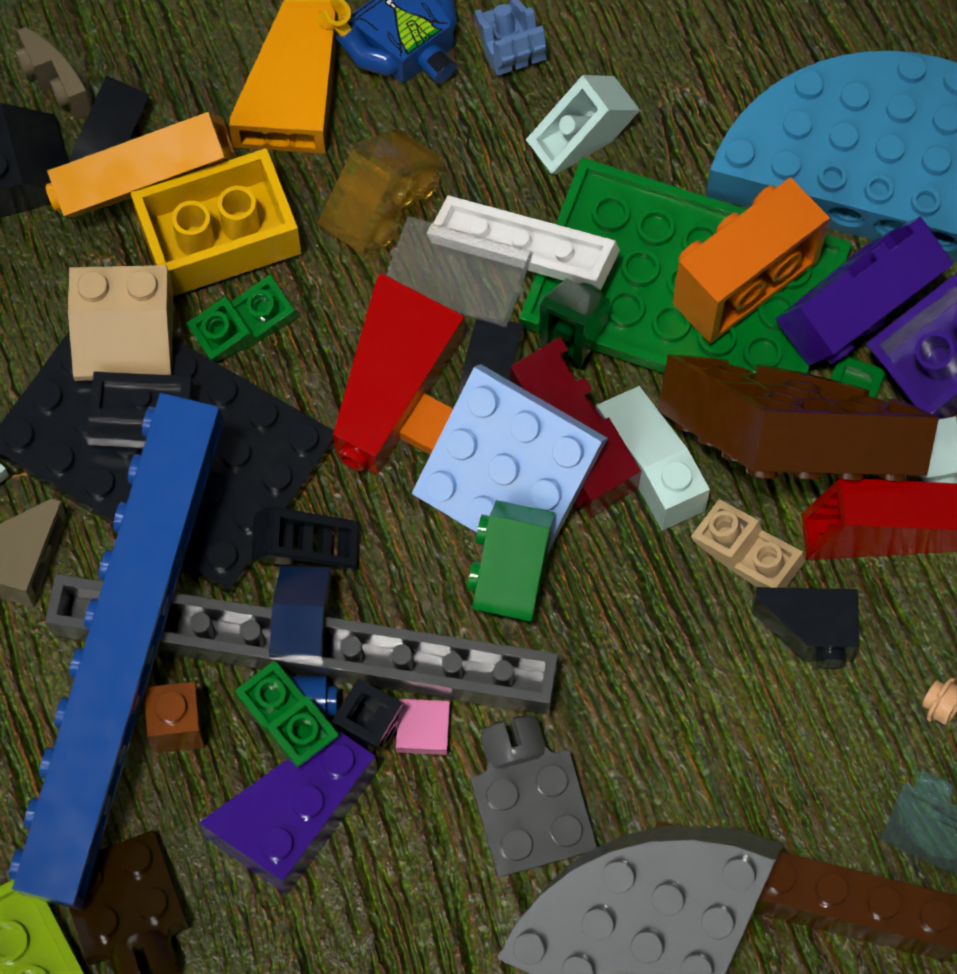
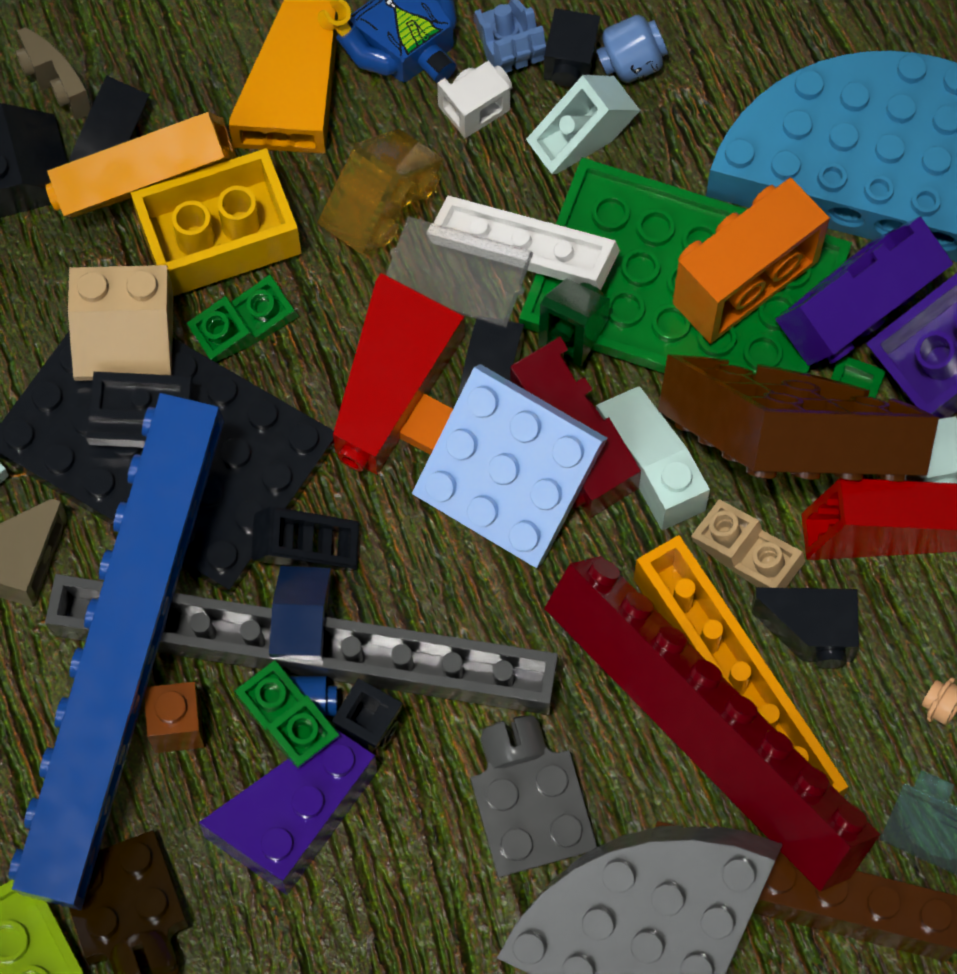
(423, 727): bright pink tile -> none
(475, 97): none -> white brick
(511, 561): green brick -> none
(571, 46): none -> black brick
(632, 49): none -> medium blue head
(693, 605): none -> light orange brick
(712, 723): none -> dark red brick

